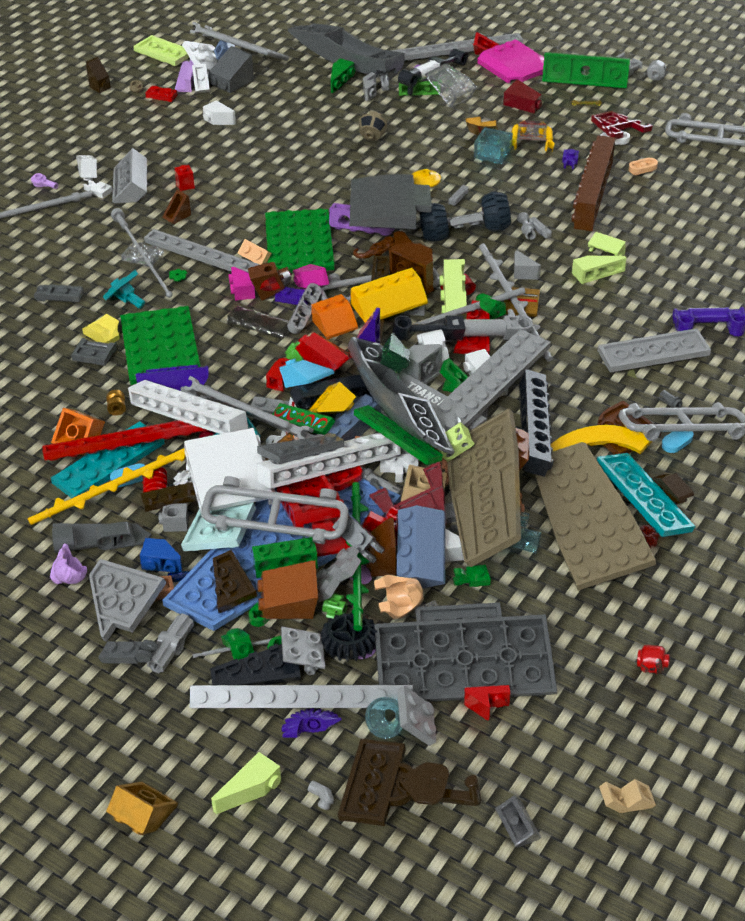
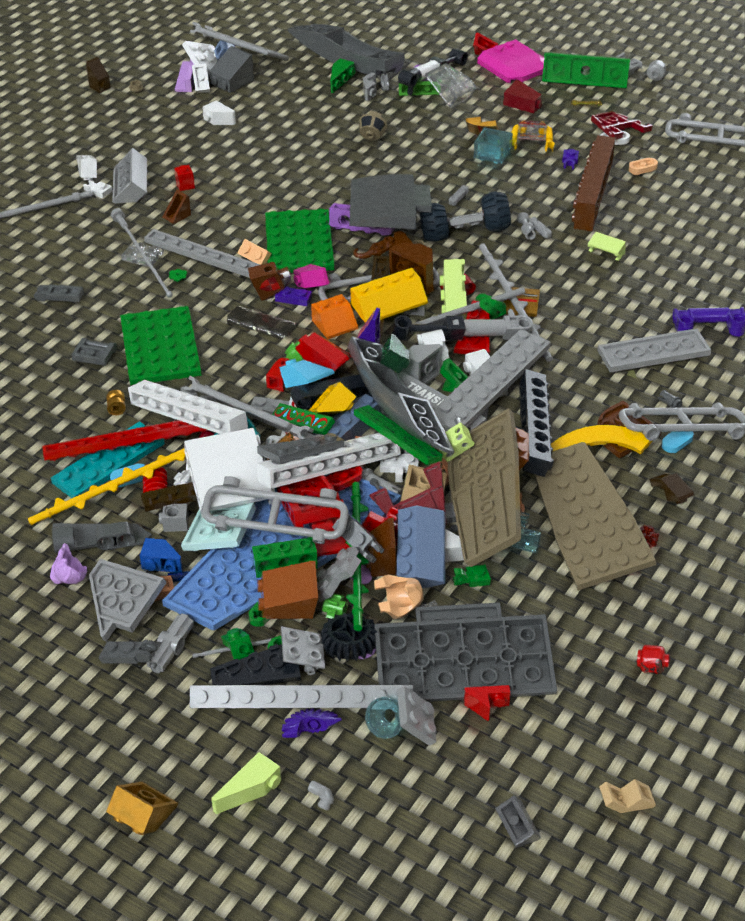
(40, 180): lavender plate -> none
(76, 425): orange slope -> none
(103, 330): light yellow slope -> none
(124, 291): teal piece -> none
(159, 93): red plate -> none
(162, 50): yellowish green plate -> none
(175, 376): dark purple brick -> none
(231, 582): dark brown wing -> none
(241, 284): dark pink slope -> none
(306, 309): light grey beam -> none
(383, 781): dark brown plate -> none
(426, 177): yellow dish -> none
(445, 48): light grey plate -> none
(525, 267): light grey slope -> none
(597, 267): yellowish green slope -> none
(645, 495): teal plate -> none

